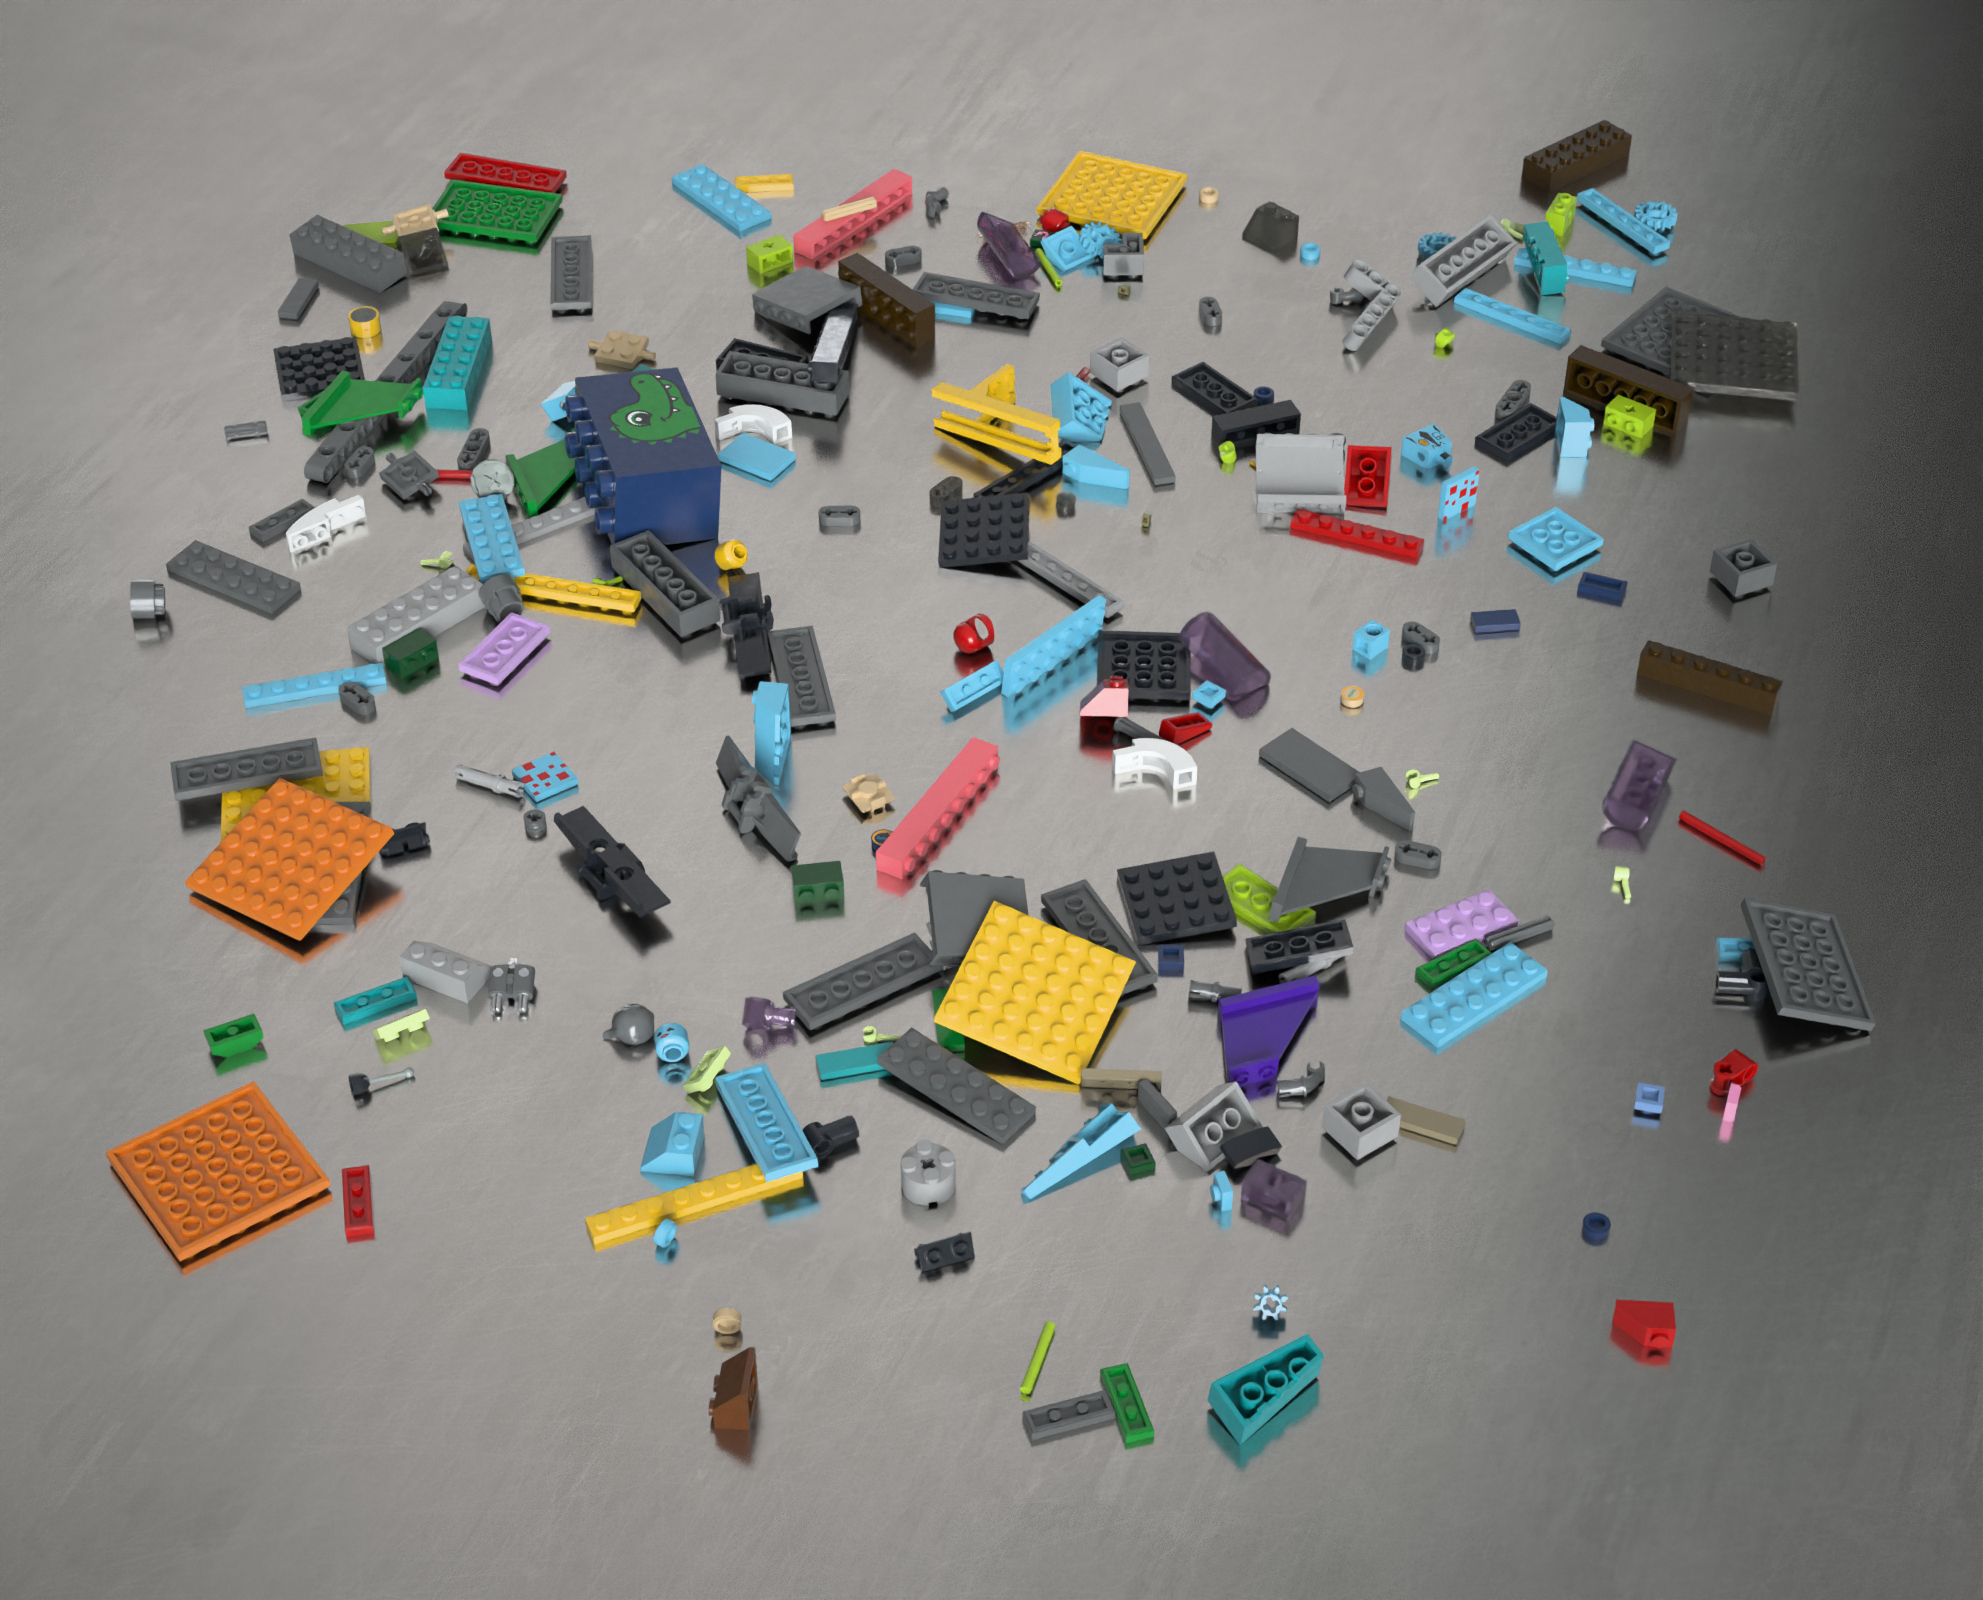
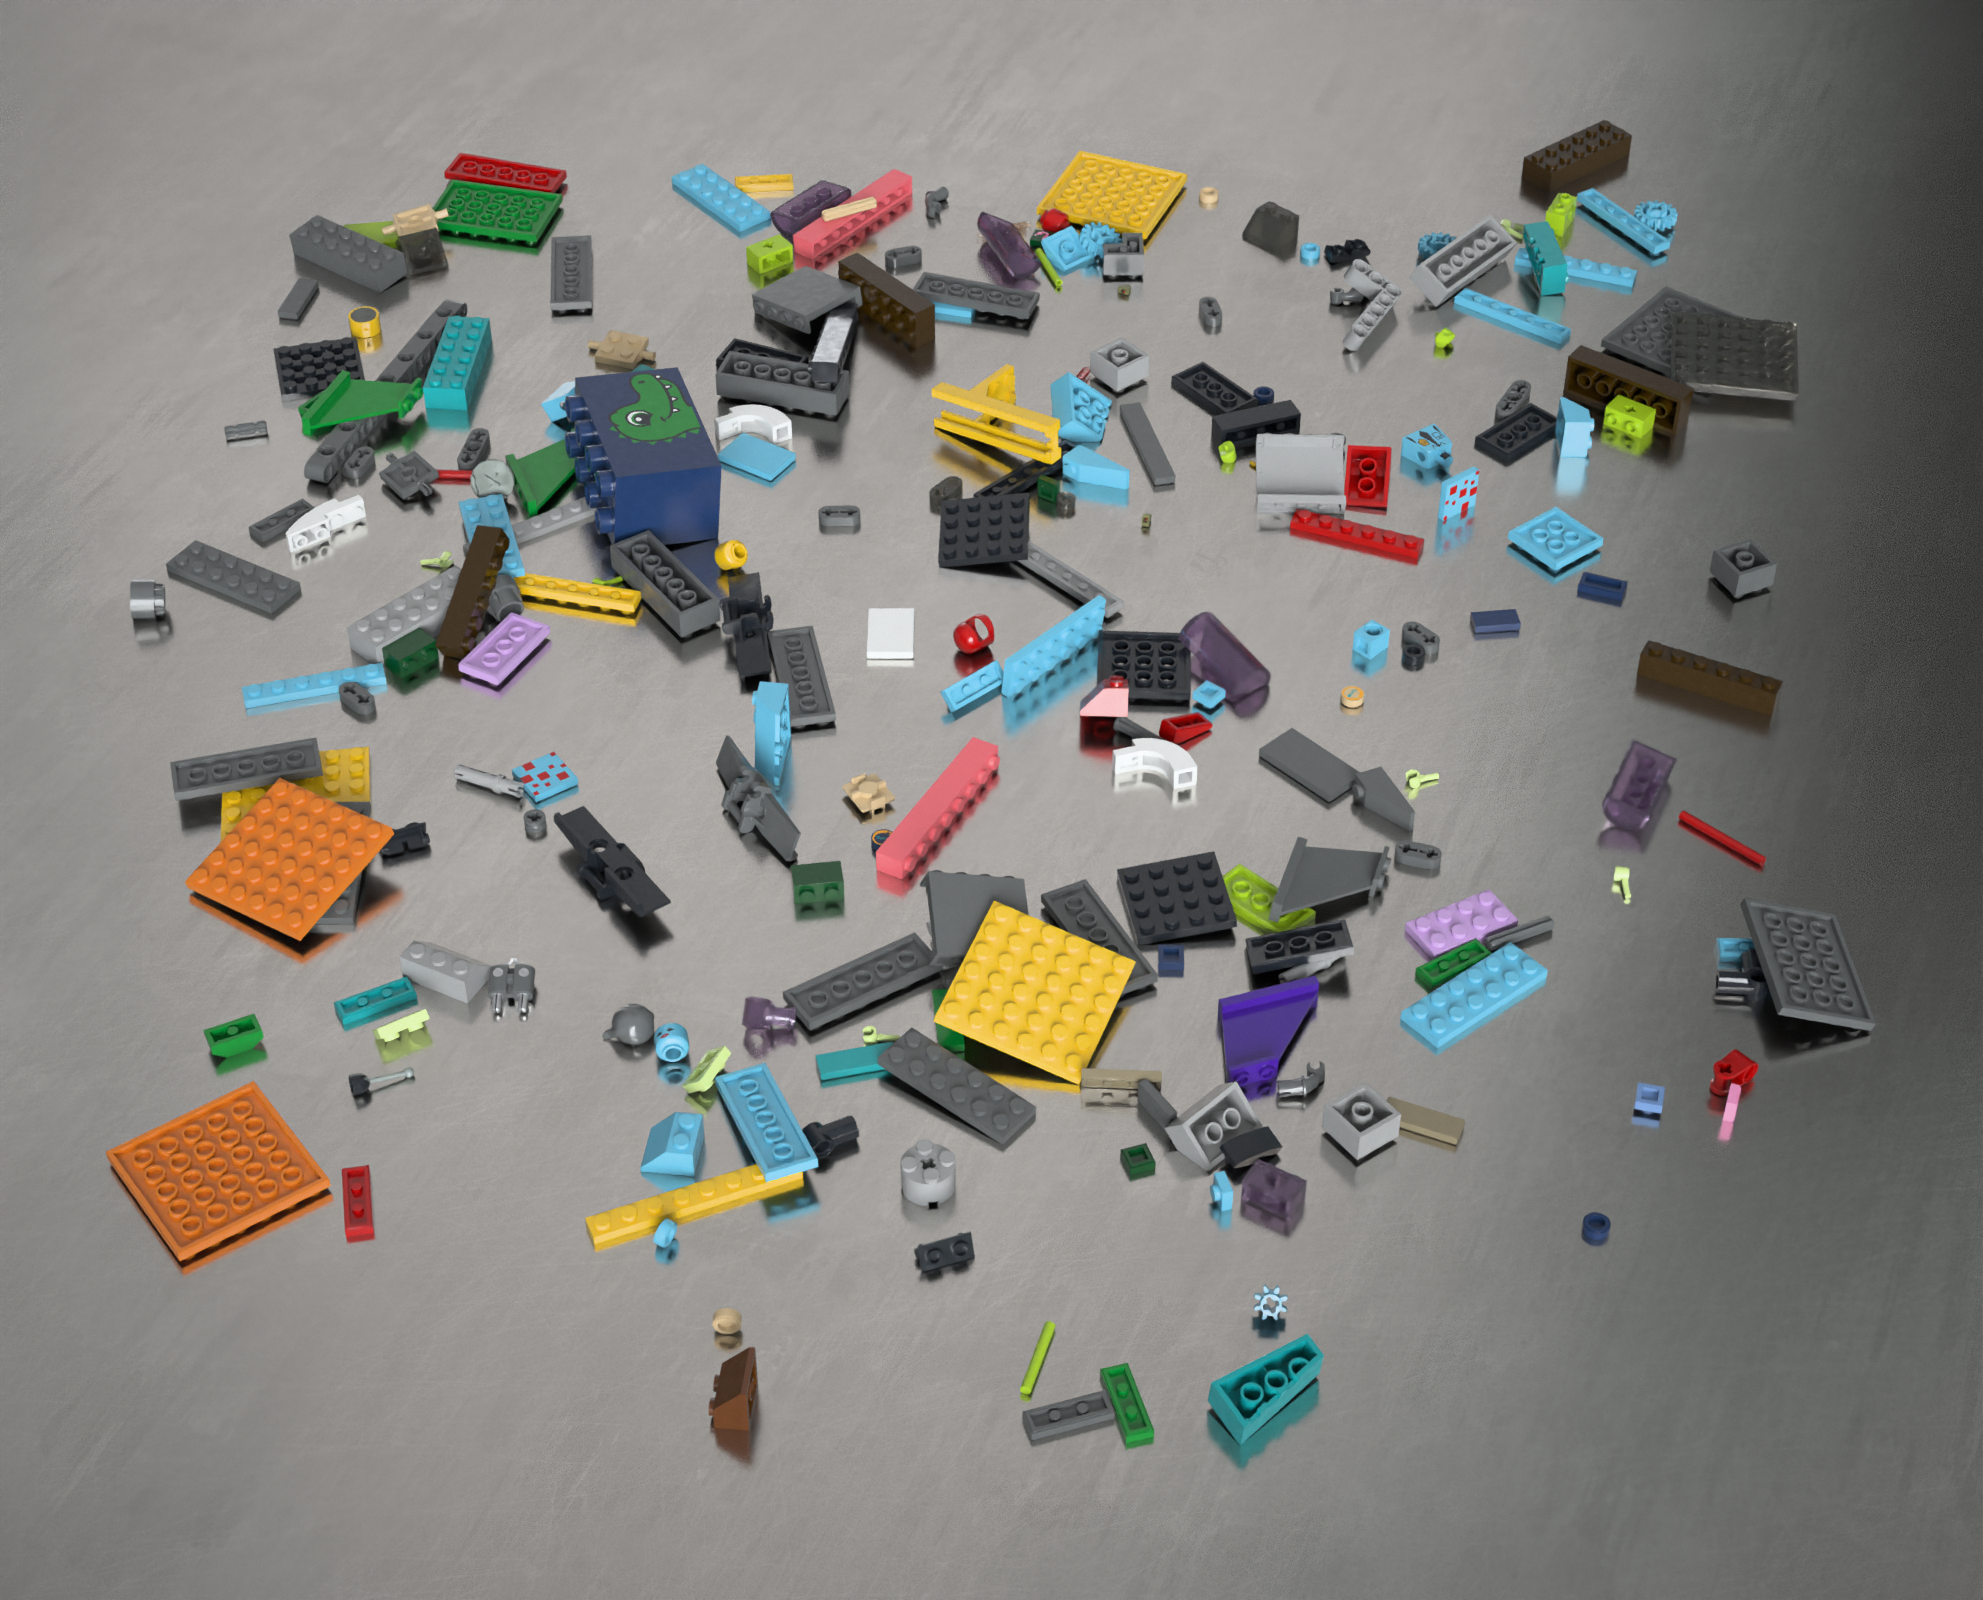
(472, 591): none -> dark brown brick
(807, 207): none -> clear purple brick
(890, 633): none -> white tile
(1048, 488): none -> dark green tile
(1091, 1141): medium azure wedge -> none
(1212, 991): dark grey pin -> none
(1349, 252): none -> black slope
(1646, 1321): red slope -> none

